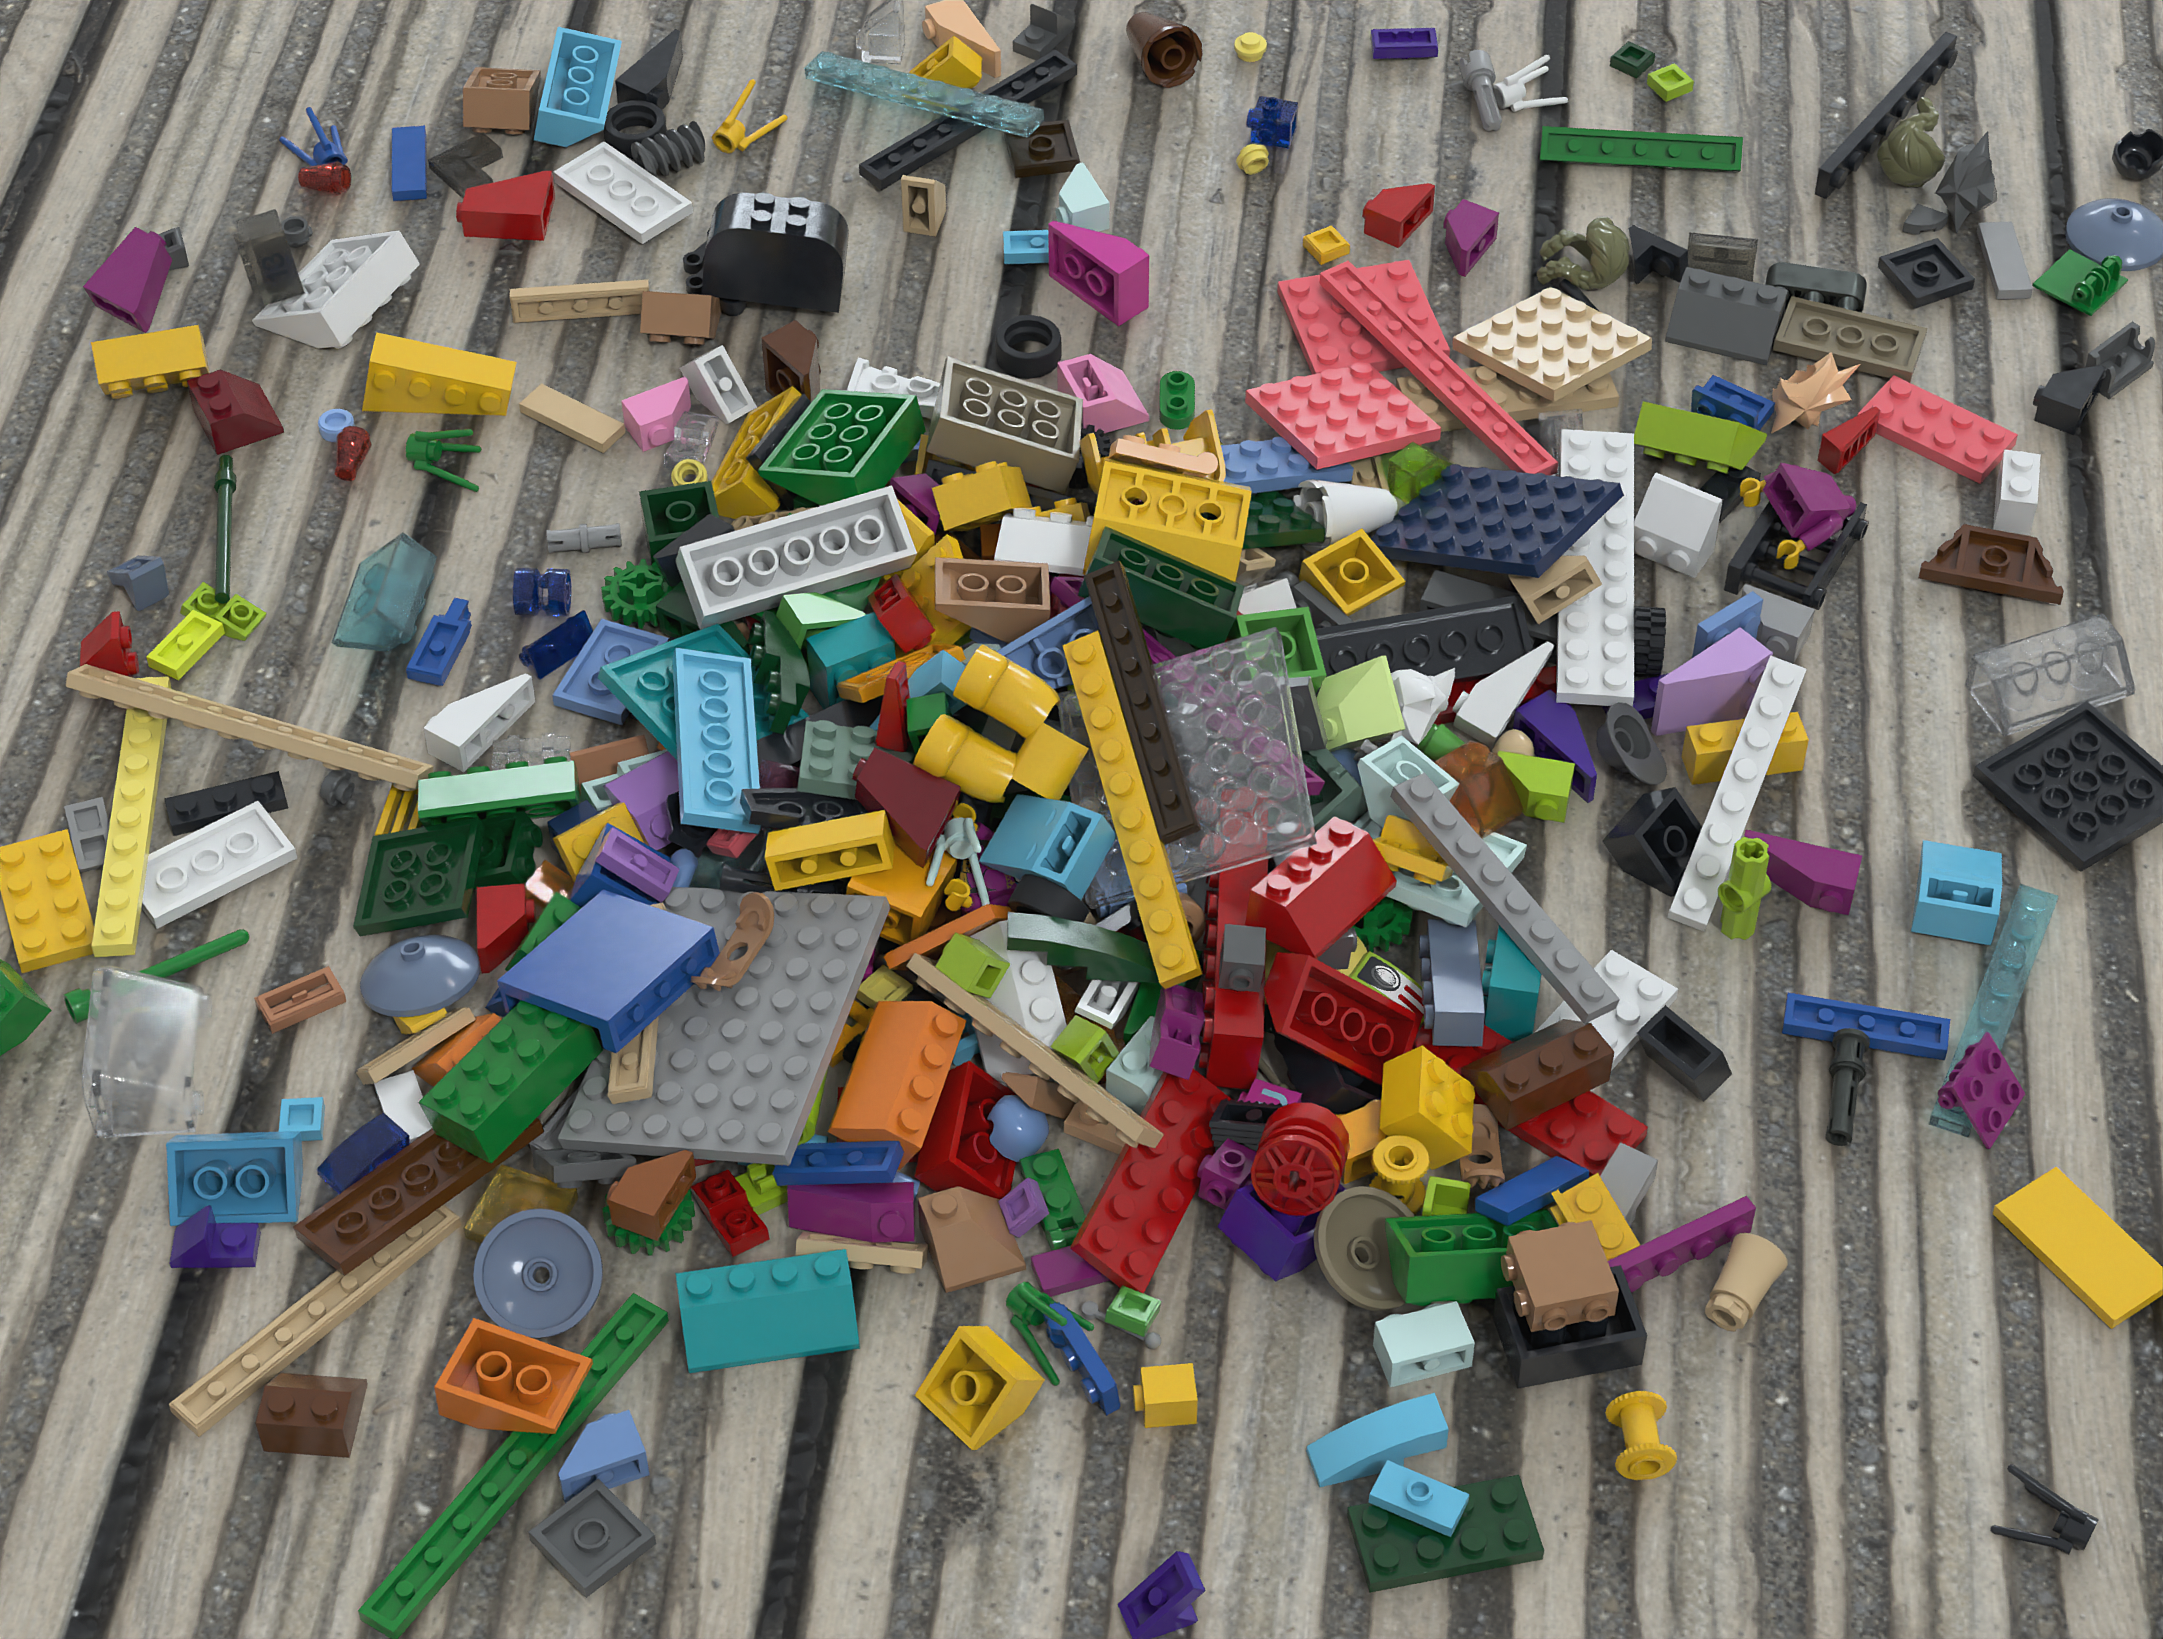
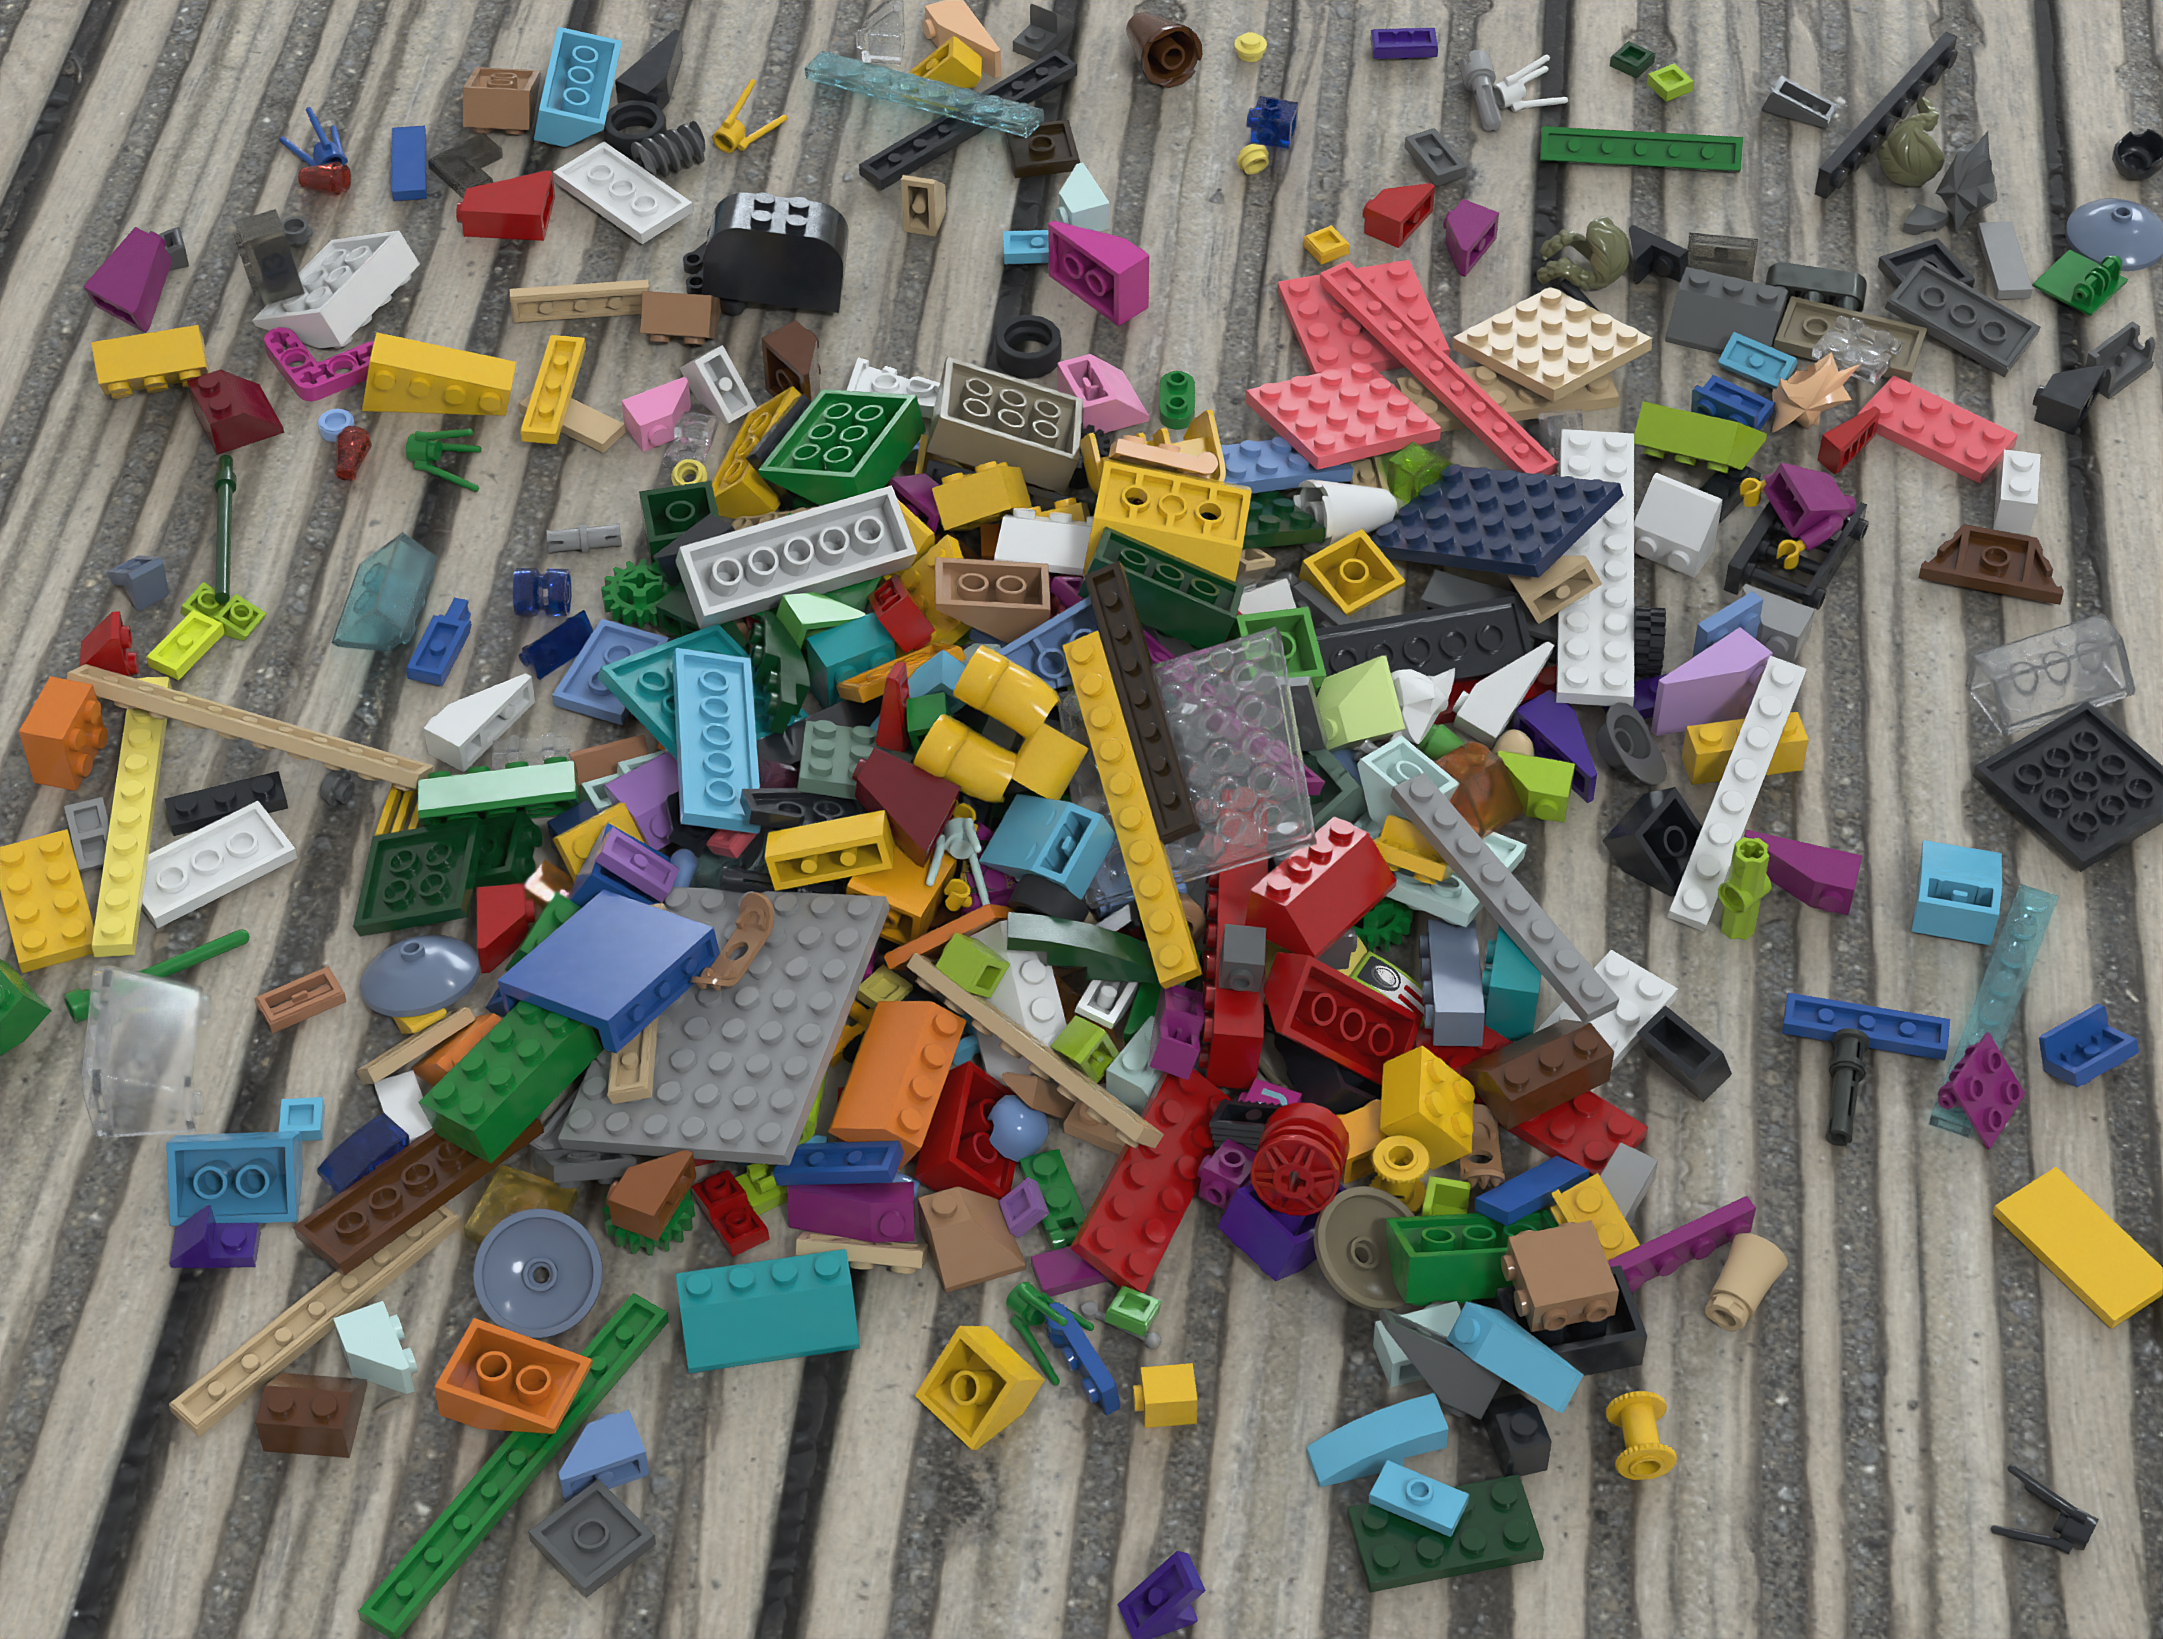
(63, 733): none -> orange brick
(315, 373): none -> dark pink beam
(373, 1347): none -> light aqua slope
(553, 389): none -> yellow plate
(1435, 157): none -> dark grey plate
(1452, 1375): none -> dark grey slope
(1514, 1355): none -> medium azure slope
(1517, 1435): none -> black slope
(1756, 361): none -> medium azure plate
(1799, 104): none -> dark grey slope
(1850, 352): none -> clear plate
(1962, 317): none -> dark grey tile
(2085, 1047): none -> blue bracket

